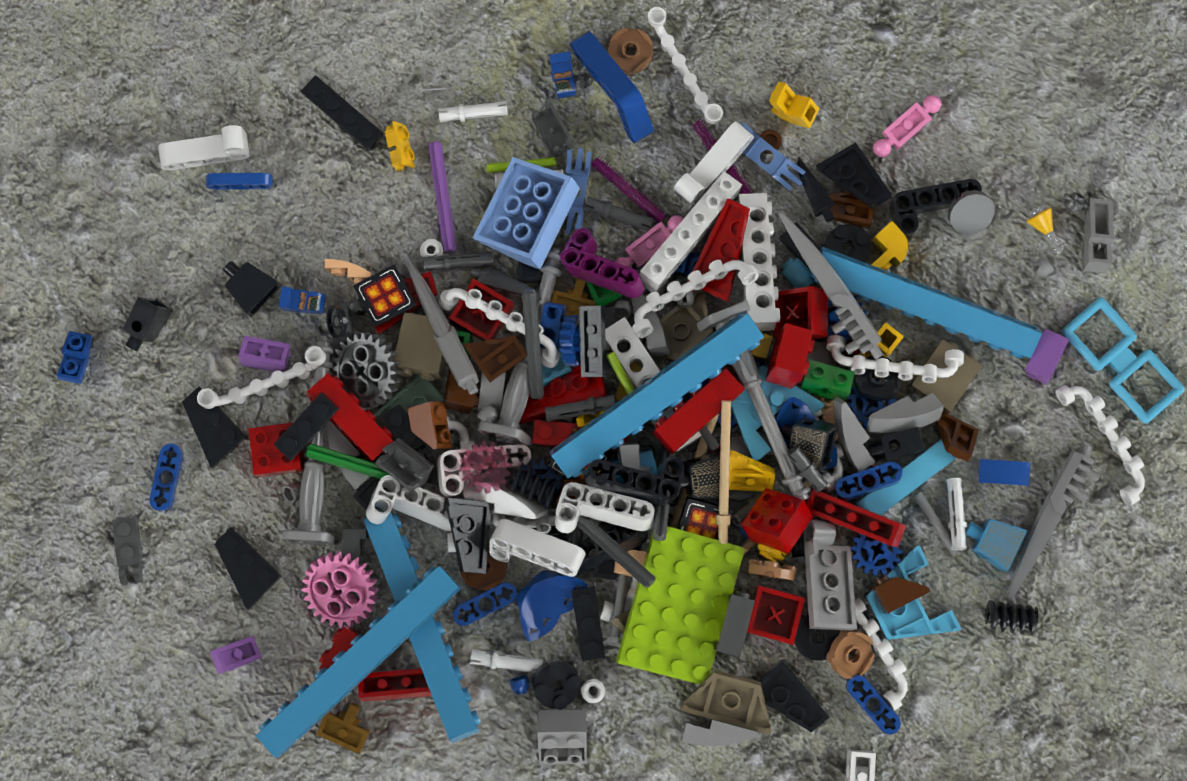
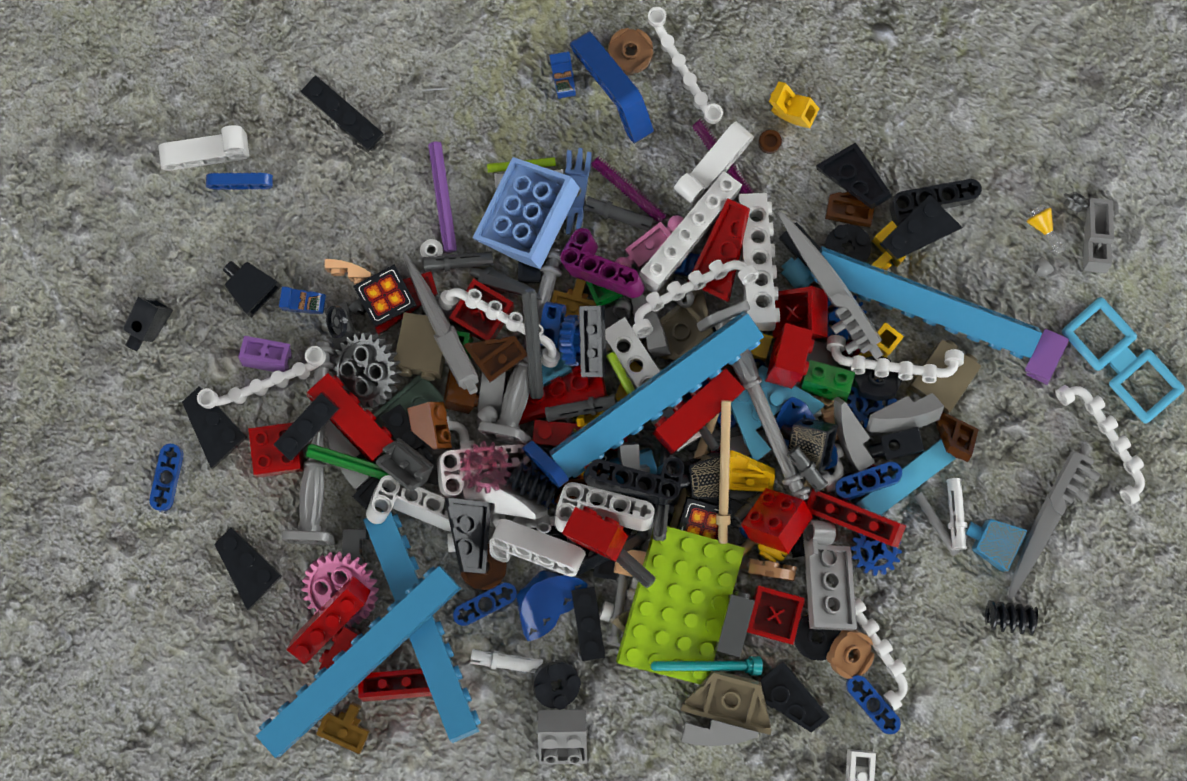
(75, 358): blue slope -> none
(128, 548): dark grey hinge -> none
(235, 655): medium lavender slope -> none
(291, 492): light grey hinge -> none
(329, 620): none -> red brick
(403, 155): yellow hinge -> none
(472, 111): white pin -> none
(520, 684): blue hinge -> none
(545, 463): none -> blue beam
(553, 130): dark grey hinge -> none
(593, 698): white plate -> none
(594, 533): none -> red brick
(752, 665): none -> teal piece
(778, 164): medium blue piece -> none
(817, 196): black bar -> none
(896, 592): reddish brown slope -> none
(907, 126): bright pink plate -> none
(911, 618): medium azure wing -> none
(920, 228): none -> black wing
(971, 212): tile -> none
(1004, 472): blue slope -> none

